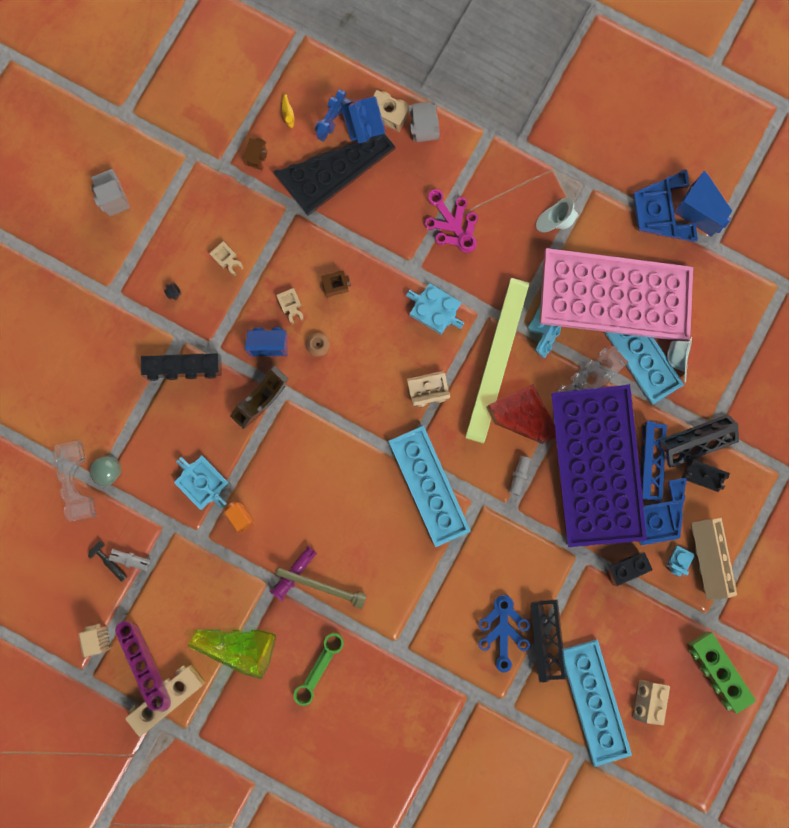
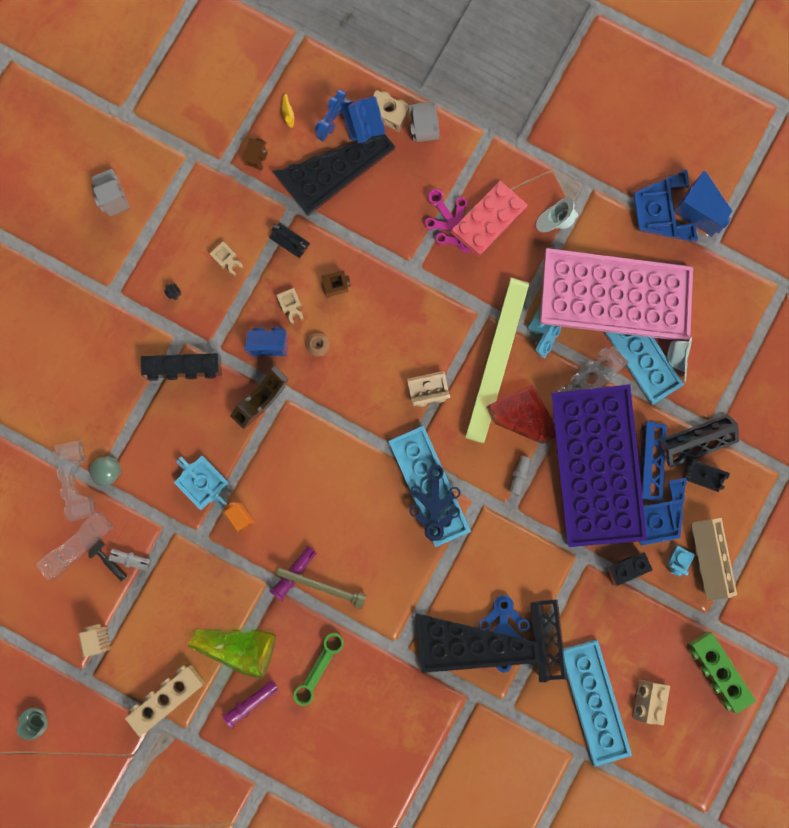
(32, 723): none -> sand green hair
(62, 557): none -> clear arch
(150, 671): magenta beam -> none
(243, 708): none -> magenta pin
(289, 240): none -> black hinge
(434, 506): none -> dark blue plant
(435, 309): medium azure plate -> none
(457, 646): none -> black wing
(489, 219): none -> coral plate

